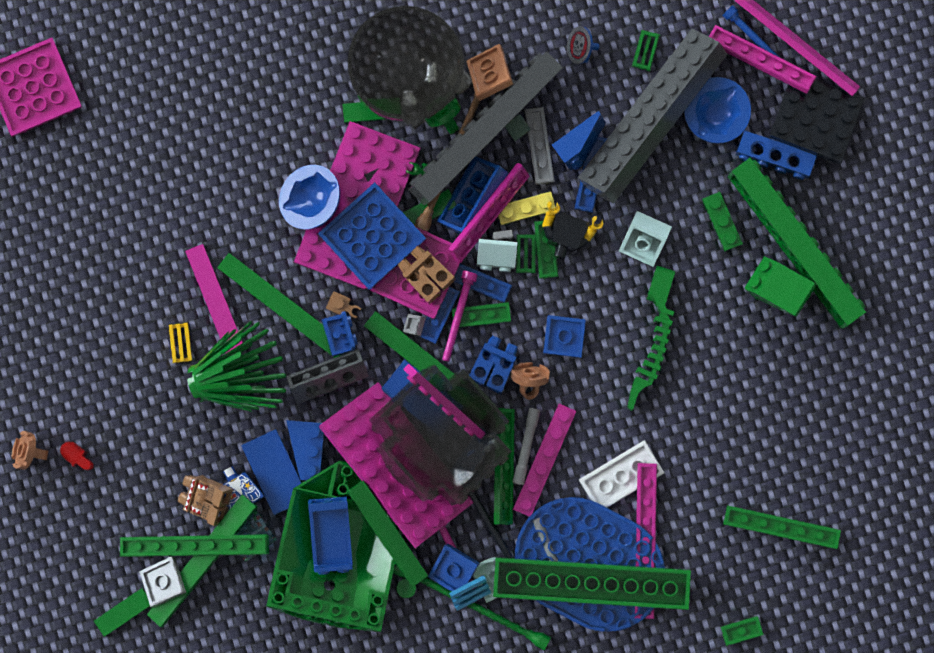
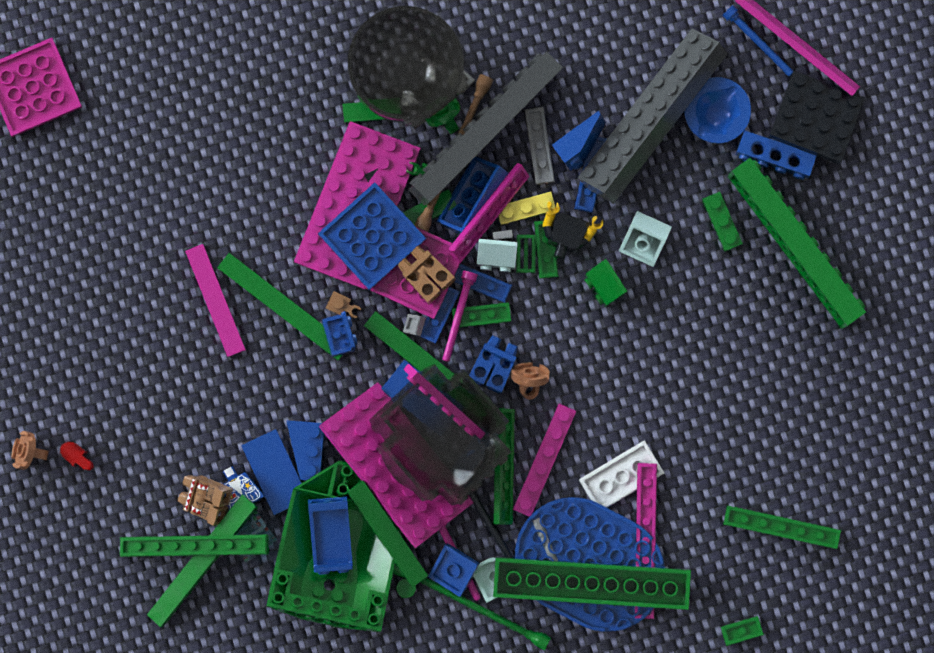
(122, 612): green tile -> none
(162, 581): tile -> none
(172, 341): yellow tile -> none
(215, 374): green plant -> none
(309, 197): piece -> none
(327, 376): dark grey brick -> none
(470, 595): dark azure tile -> none
(489, 72): nougat tile -> none
(517, 127): sand green tile -> none
(521, 468): light grey piece -> none
(564, 336): blue plate -> none
(580, 45): shield -> none
(605, 283): none -> green slope
(641, 66): green tile -> none
(658, 294): green piece -> none
(763, 60): dark pink tile -> none
(779, 286): green slope -> none

